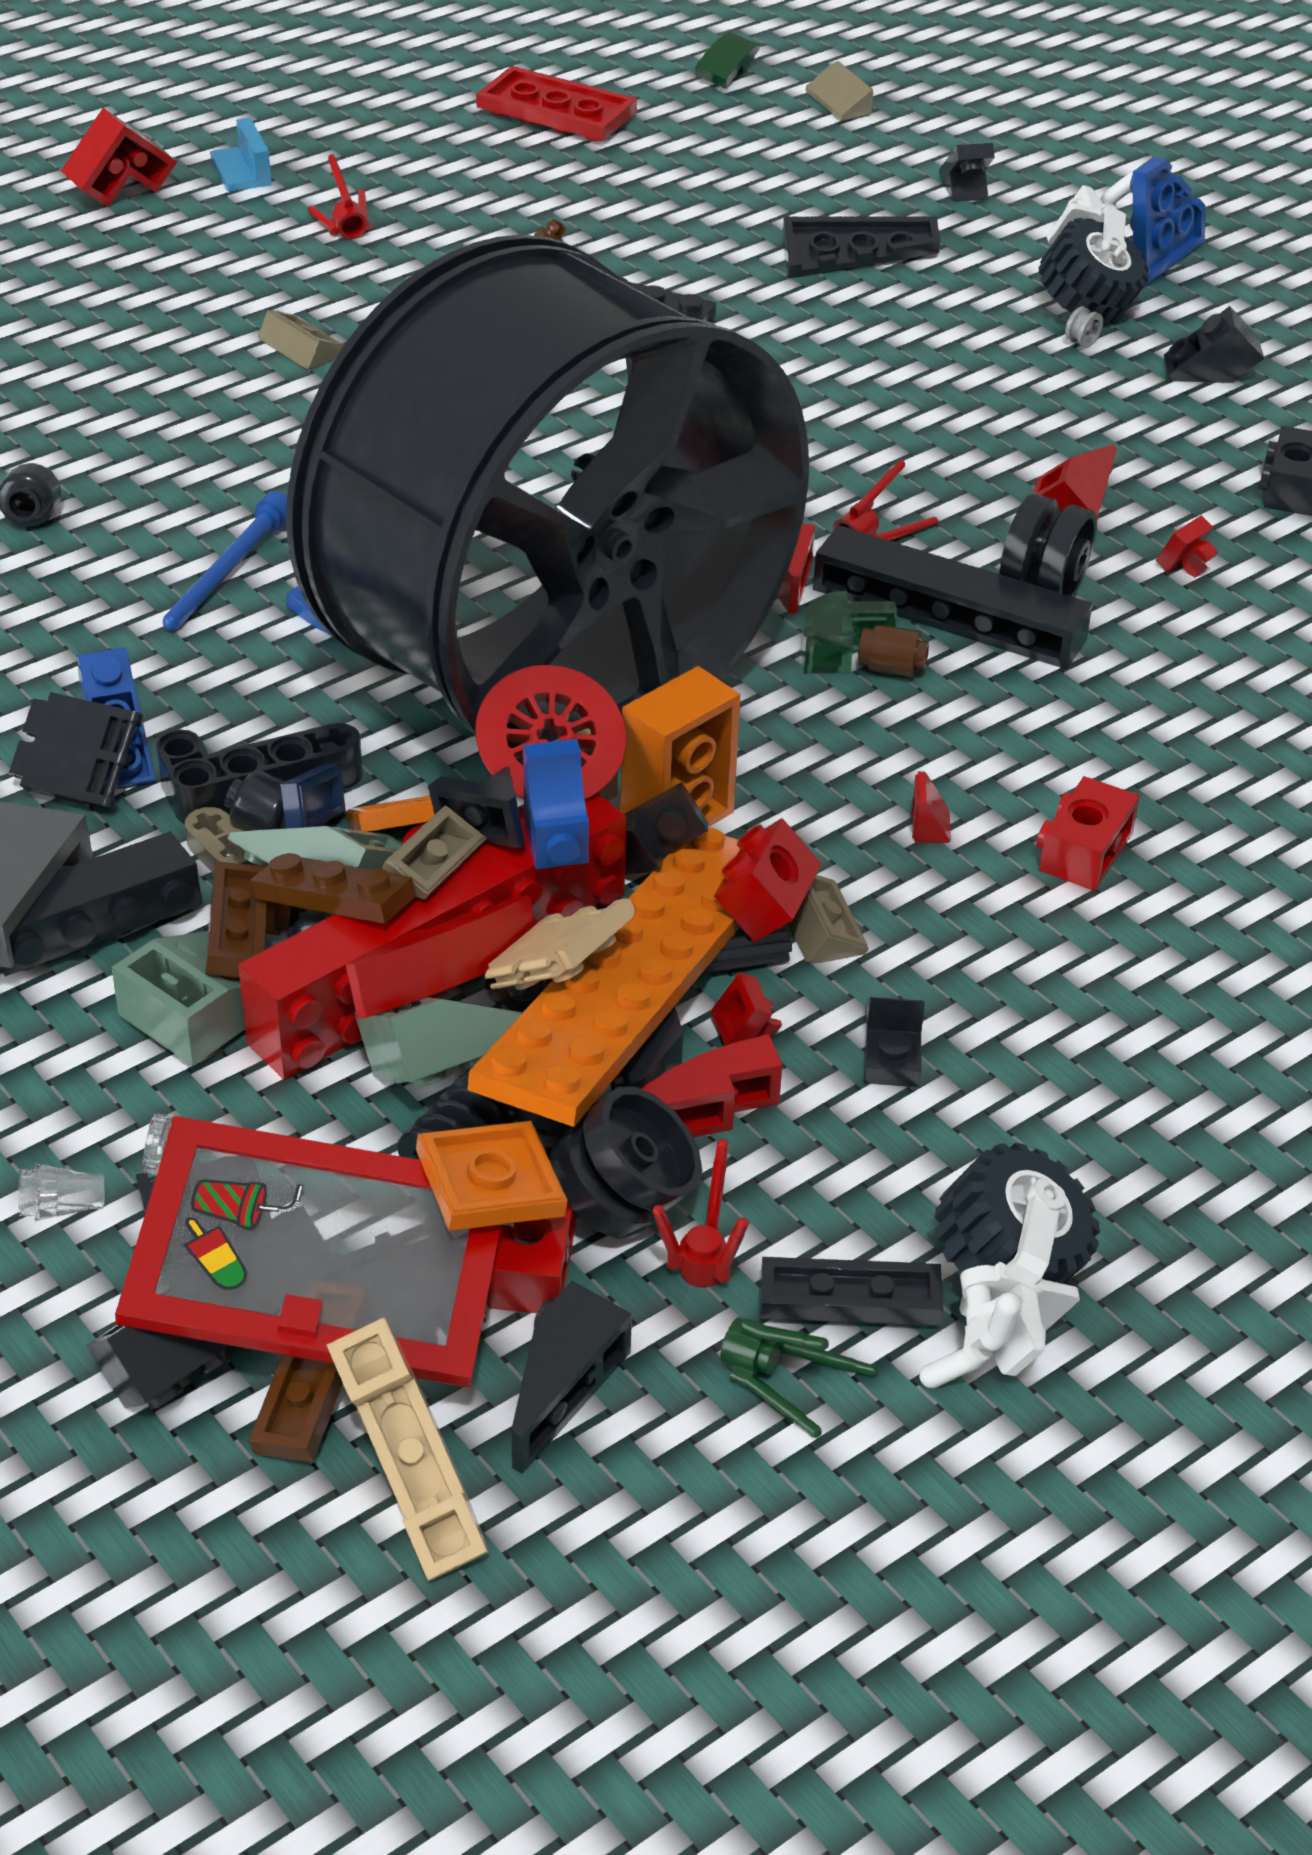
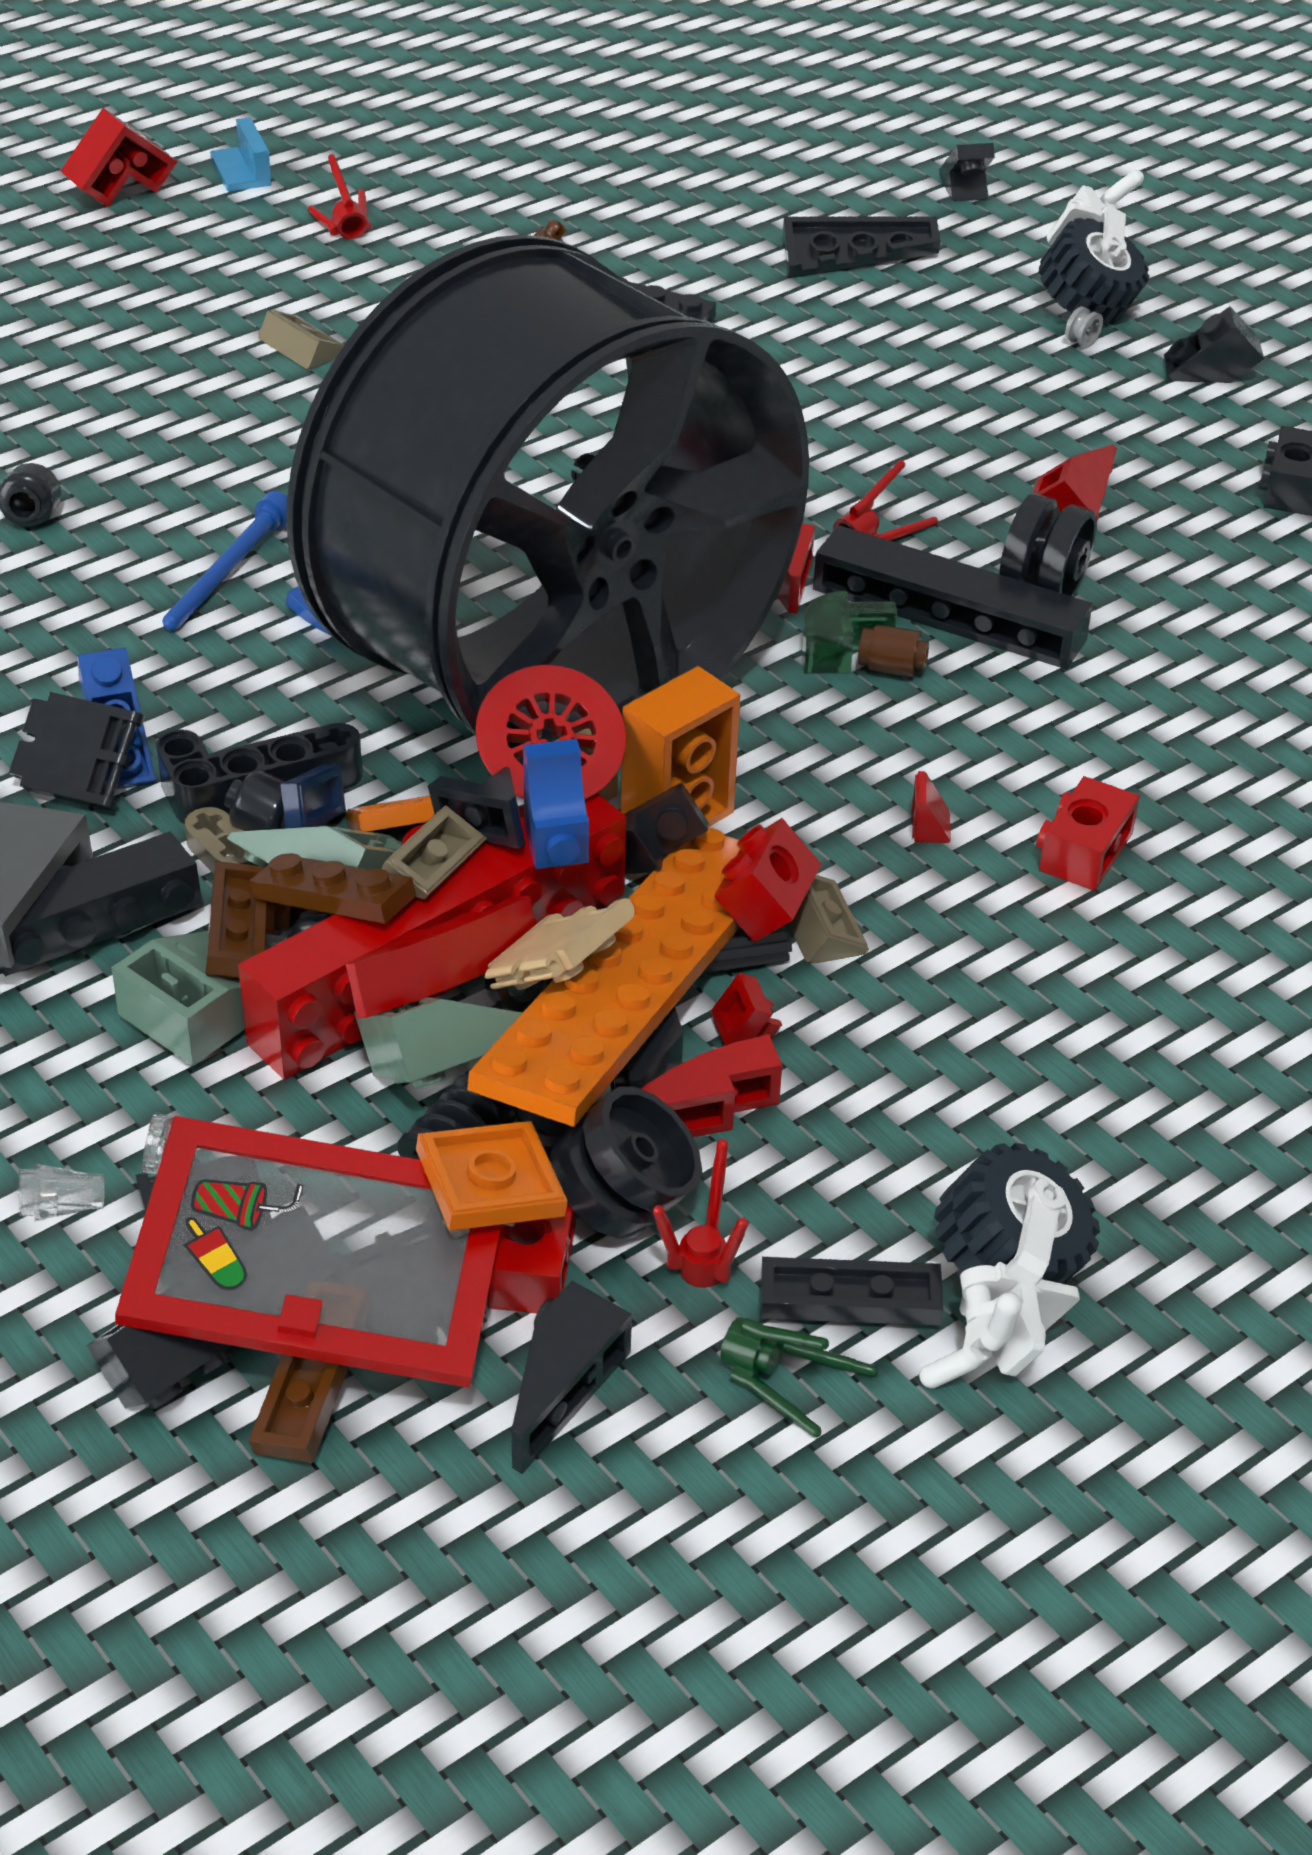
(409, 1448): tan slope -> none
(556, 103): red plate -> none
(725, 59): dark green slope -> none
(842, 92): dark tan slope -> none
(893, 1041): black slope -> none
(1164, 216): blue plate -> none
(1189, 548): red tile -> none

